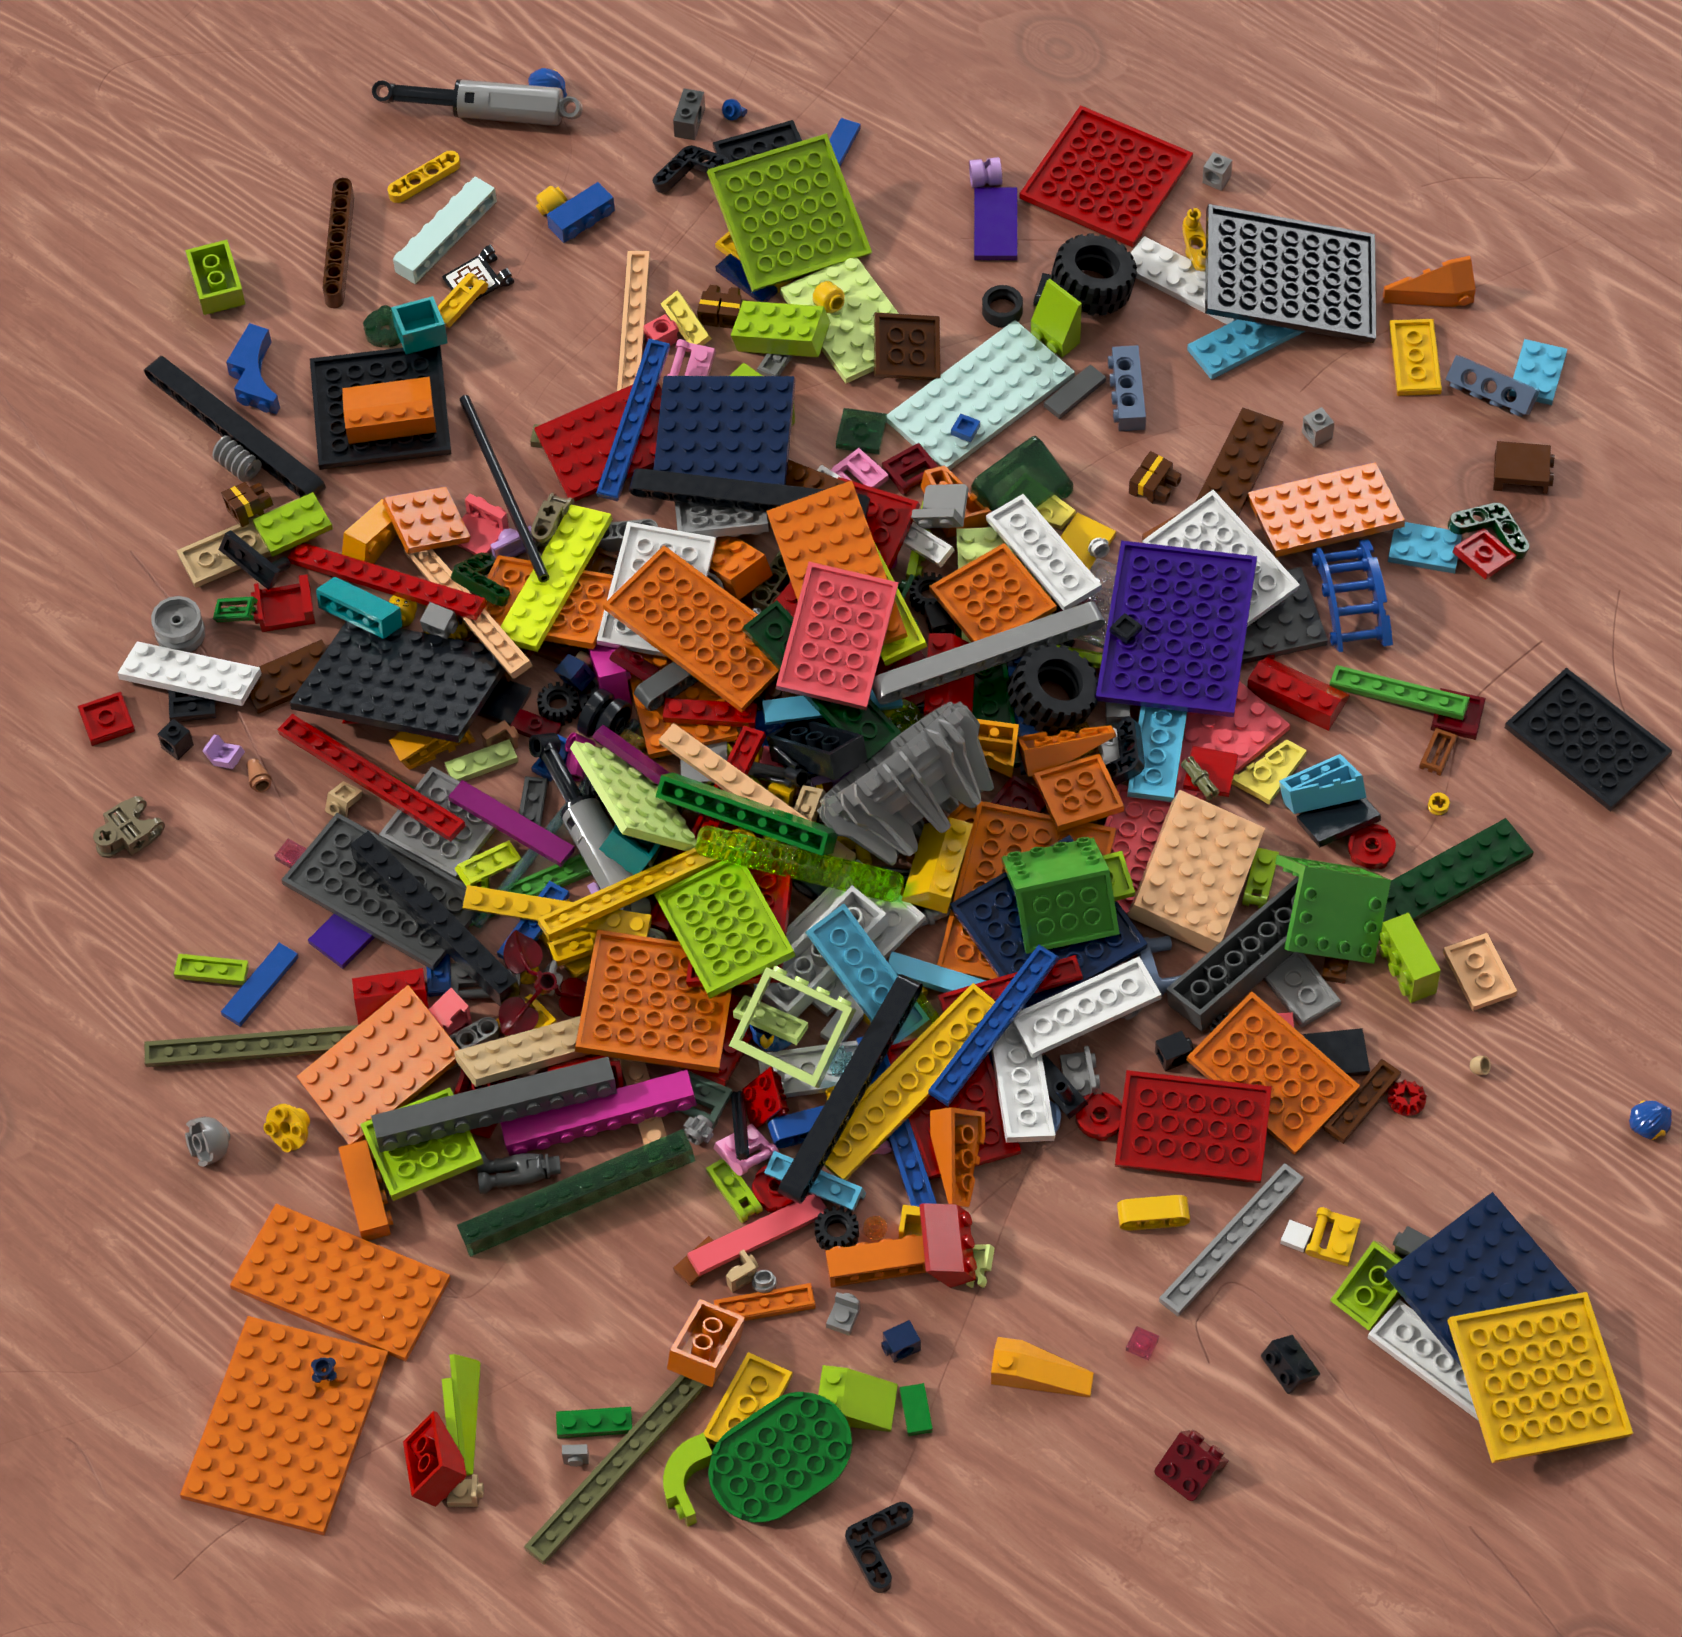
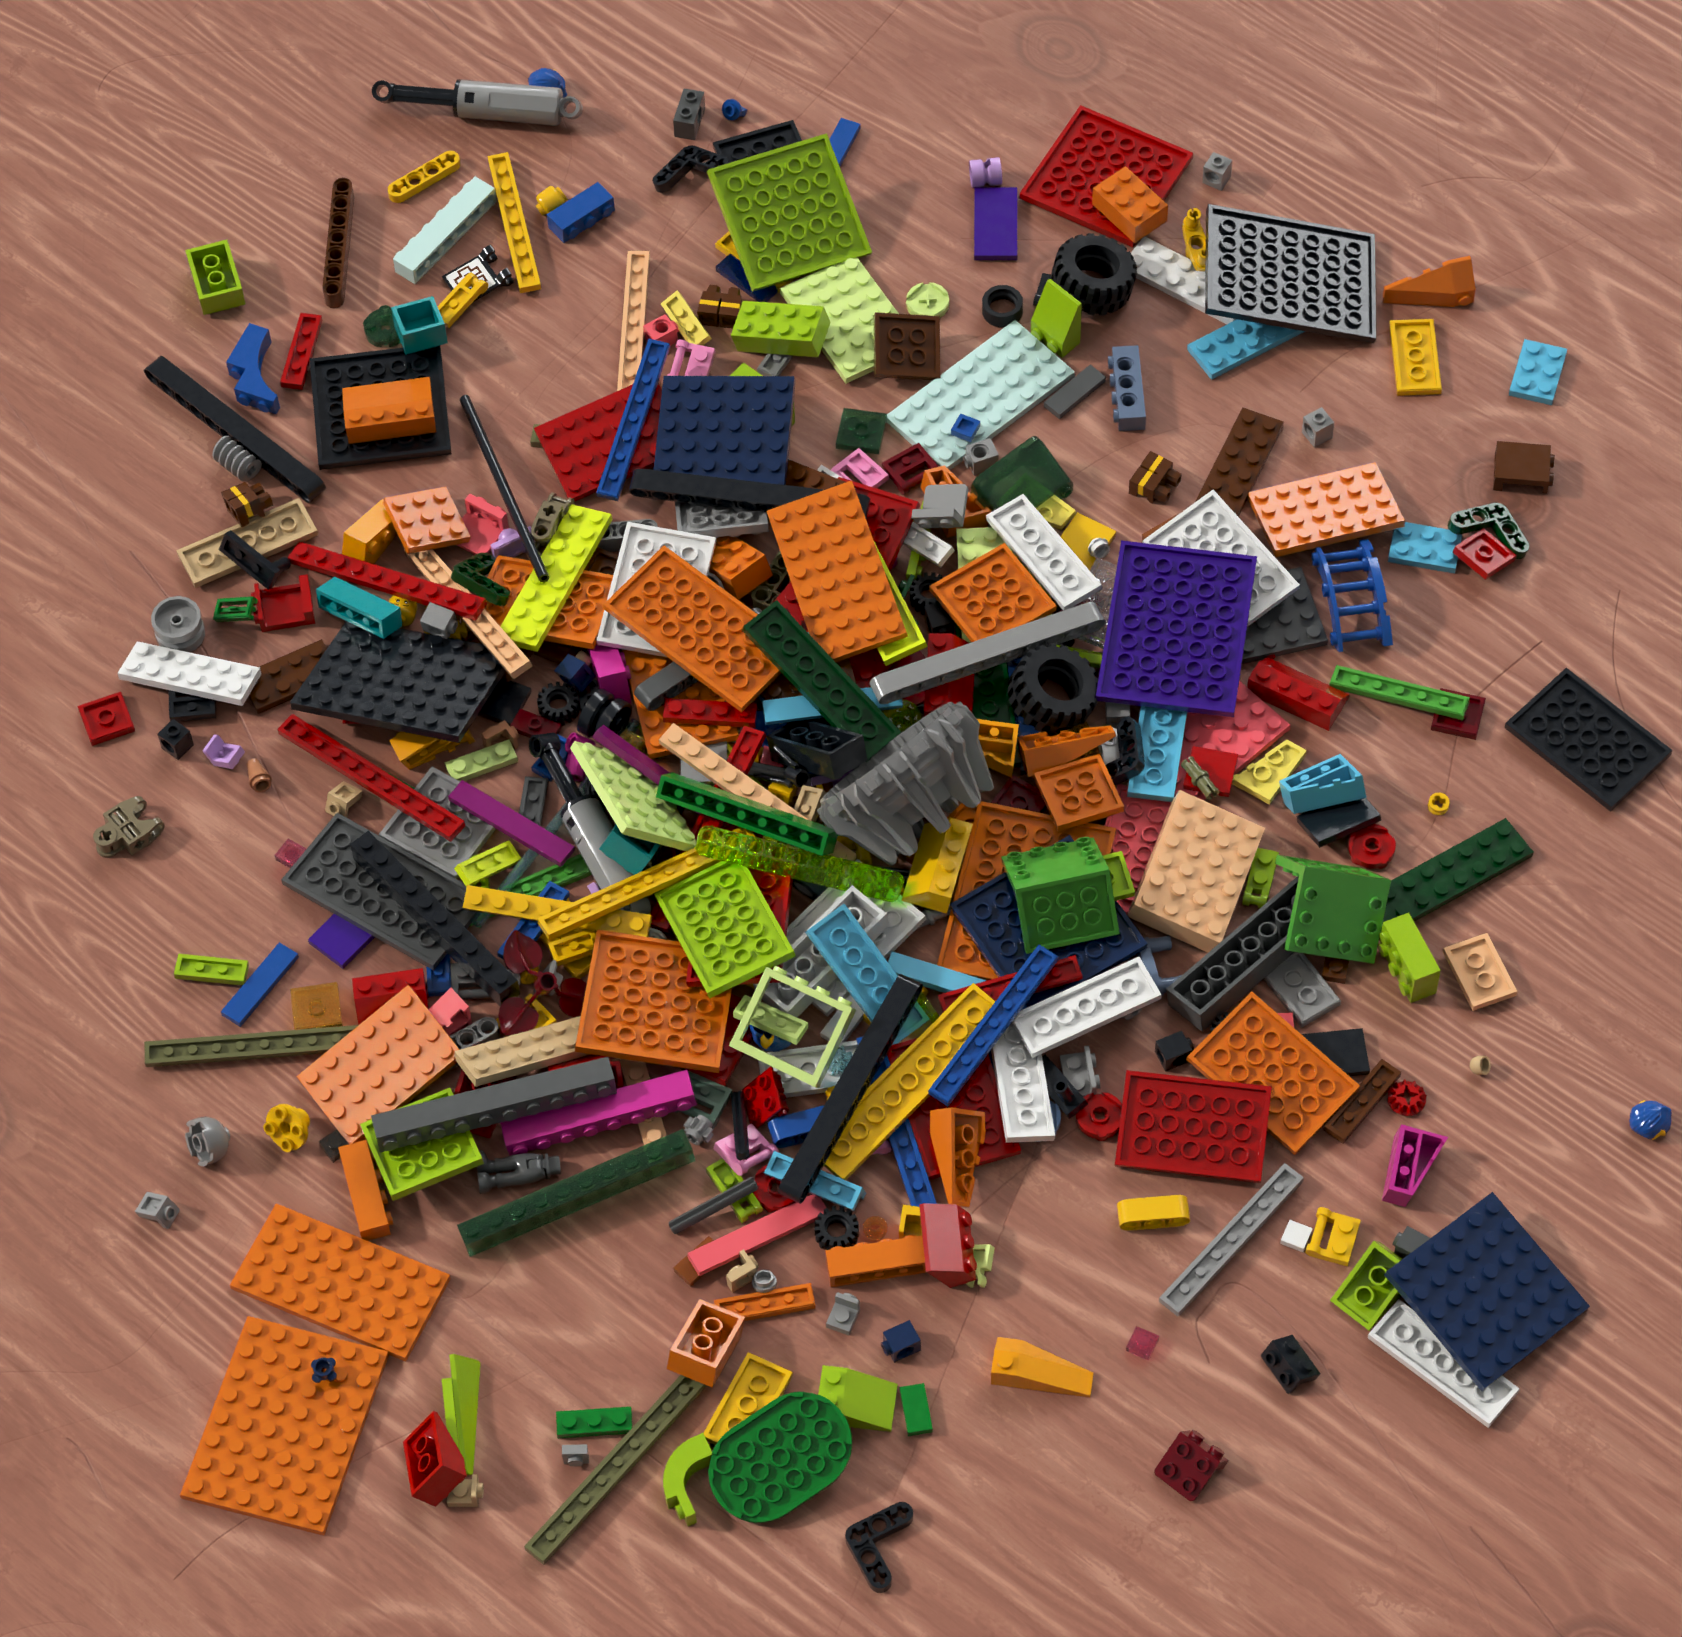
(158, 1208): none -> light grey bracket
(292, 524): lime plate -> none
(301, 351): none -> red plate
(316, 1006): none -> clear yellow plate
(331, 1143): none -> clear smoke plate
(514, 222): none -> yellow plate
(633, 663): dark red plate -> none
(713, 1205): none -> dark grey axle
(829, 296): yellow head -> none
(837, 635): coral plate -> none
(927, 300): none -> yellowish green tile
(980, 449): none -> light grey brick
(1125, 628): black tile -> none
(1130, 204): none -> orange brick
(1409, 1161): none -> dark pink wedge
(1432, 766): dark orange tile -> none
(1525, 393): sand blue brick -> none
(1539, 1377): yellow plate -> none

